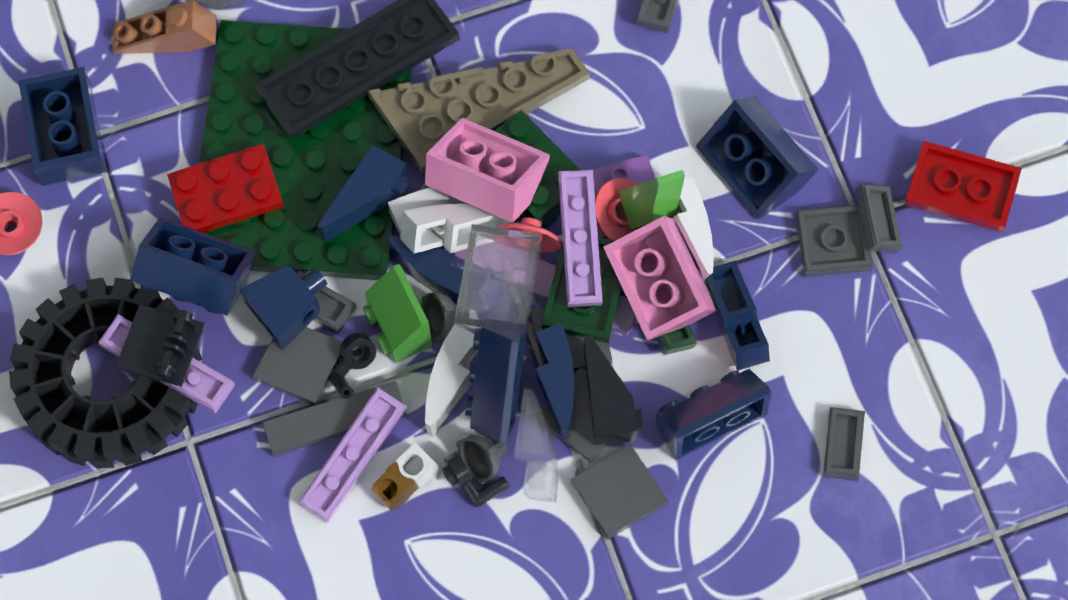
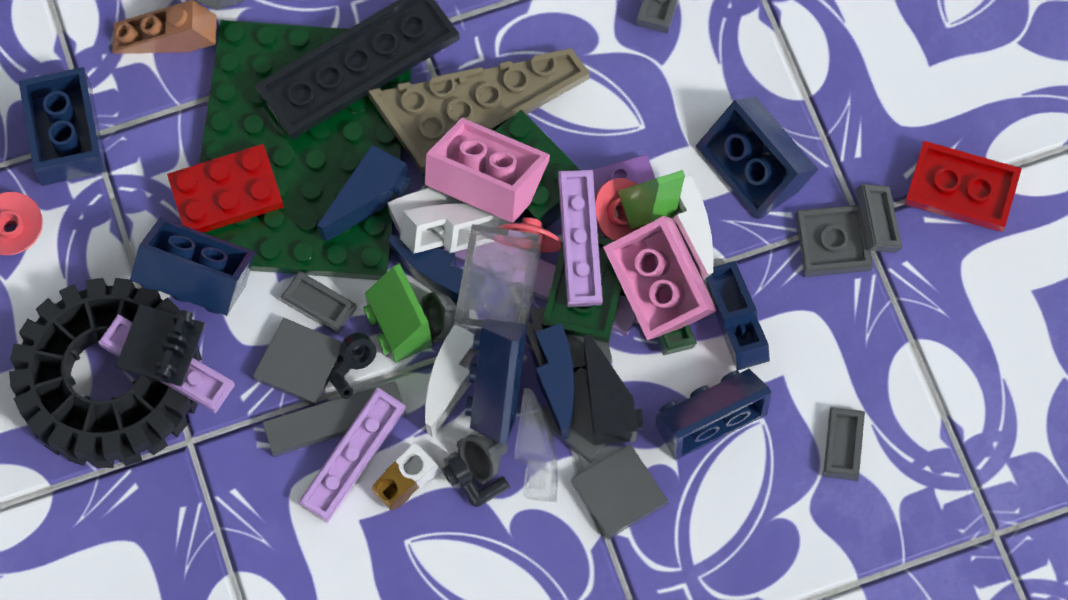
(284, 302): dark blue torso -> none

